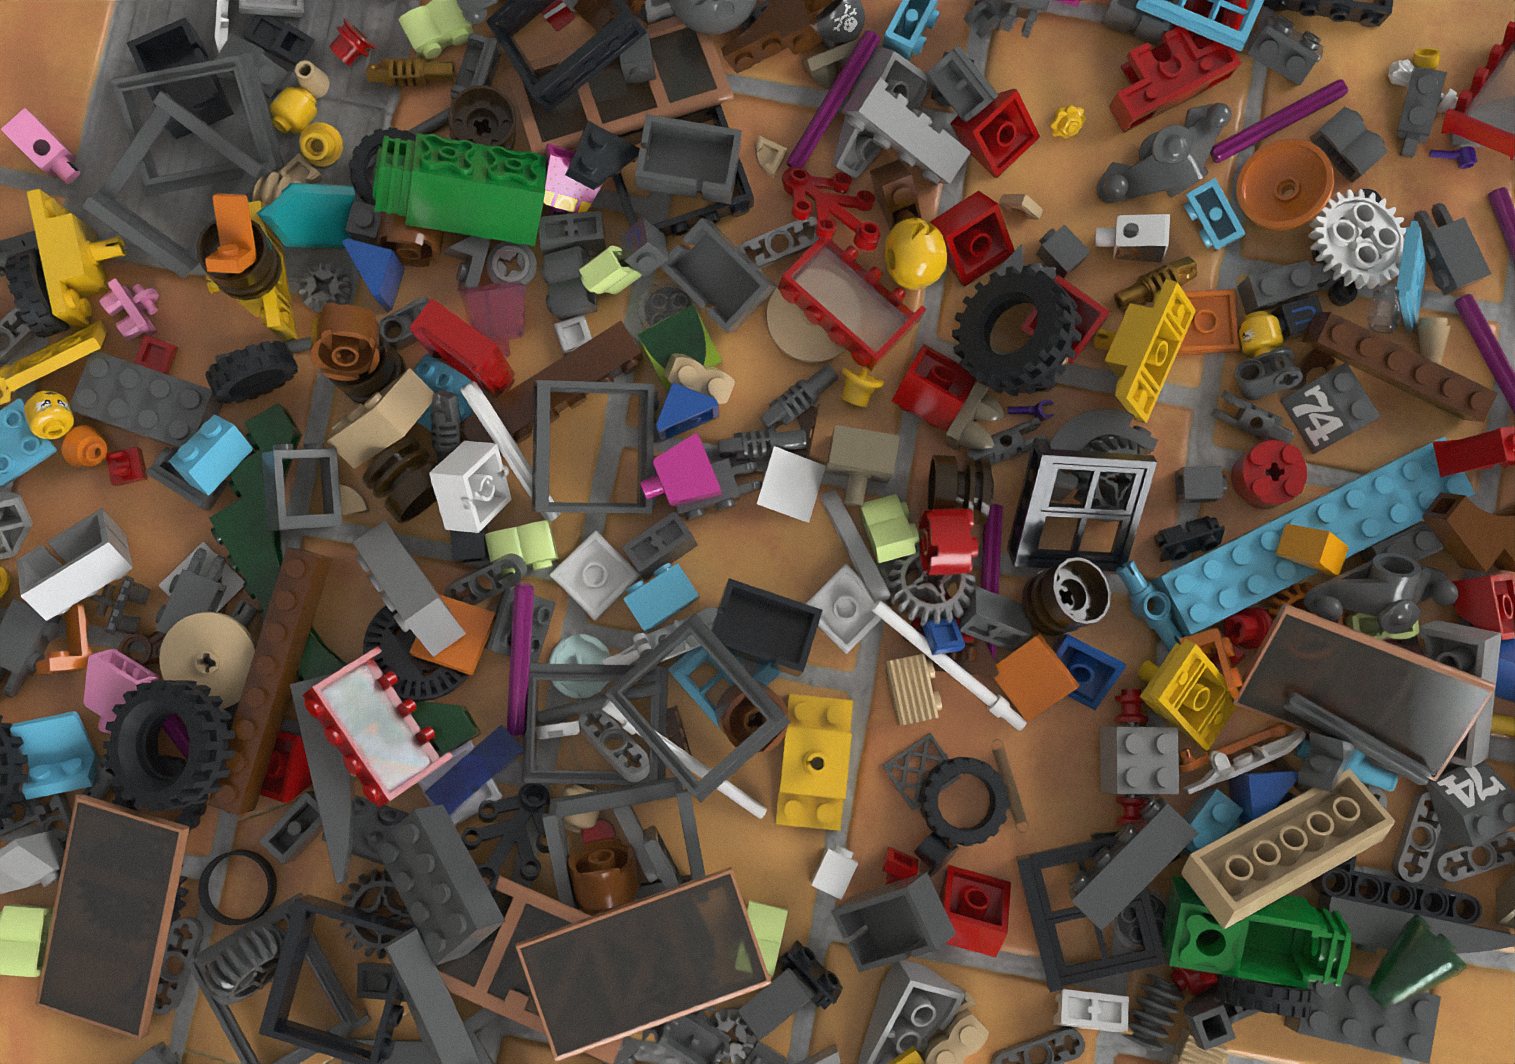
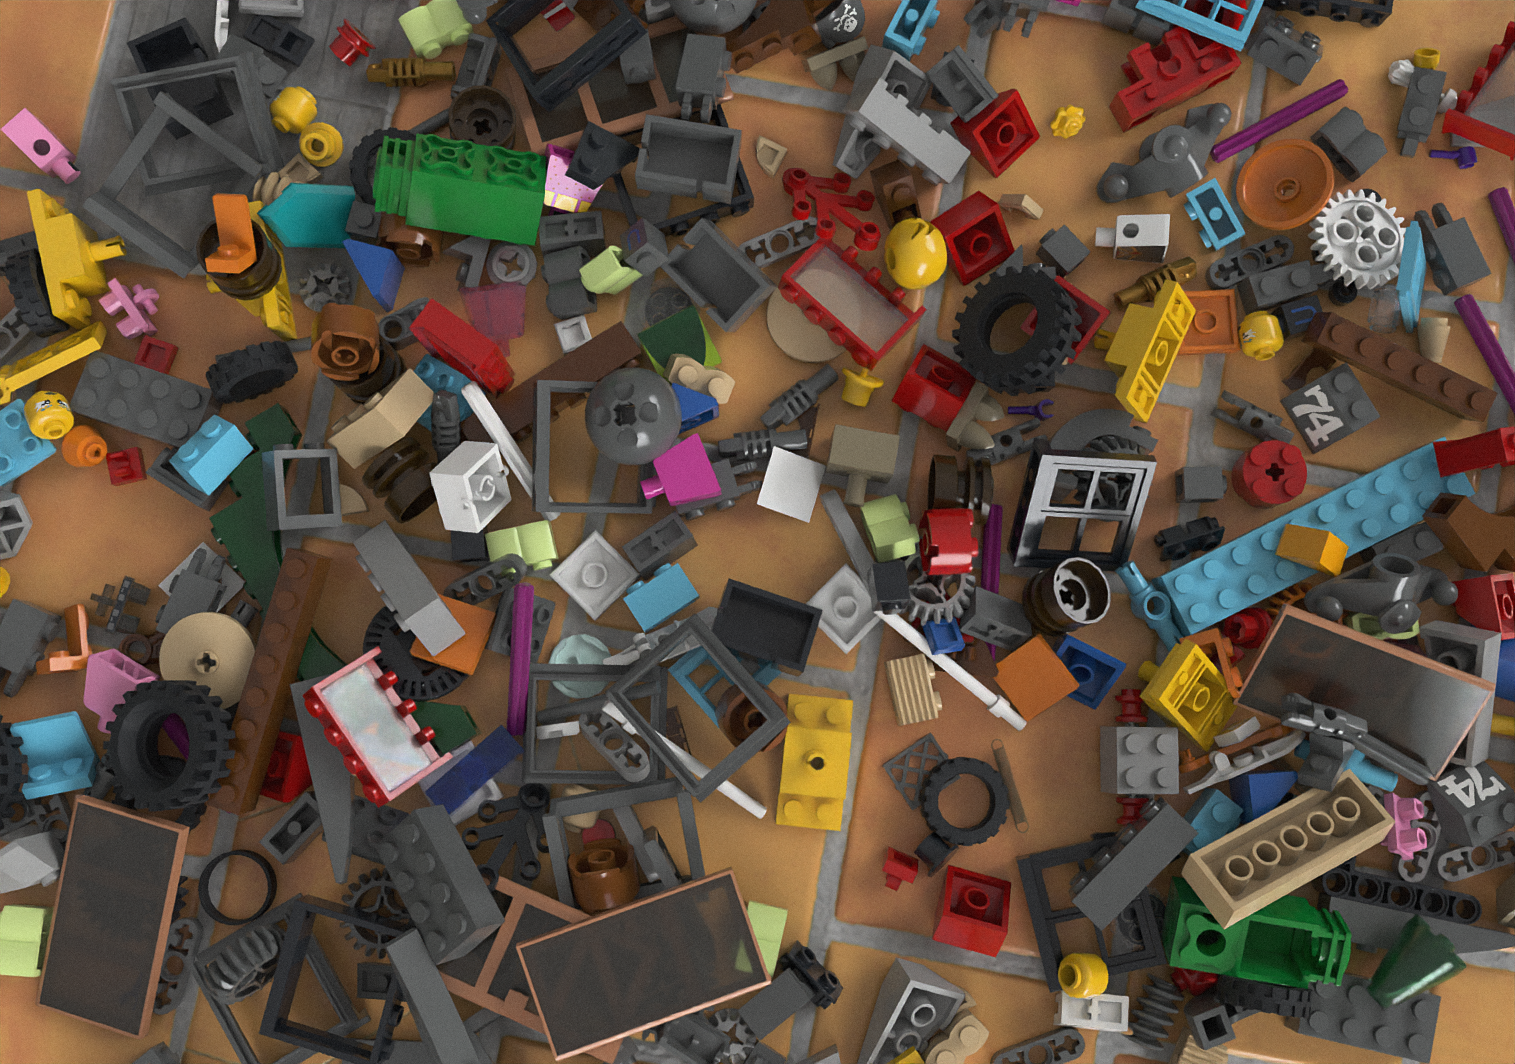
(94, 557): light grey piece -> none
(312, 79): tan cone -> none
(646, 428): none -> dark grey piece
(702, 74): none -> dark grey hinge
(833, 99): magenta axle -> none
(834, 871): white brick -> none
(888, 587): none -> black brick
(900, 919): dark grey piece -> none
(1083, 975): none -> yellow head
(1237, 732): none -> white tile
(1257, 251): none -> dark grey beam
(1267, 373): dark grey piece -> none
(1322, 719): none -> dark grey hinge
(1401, 837): none -> bright pink hips

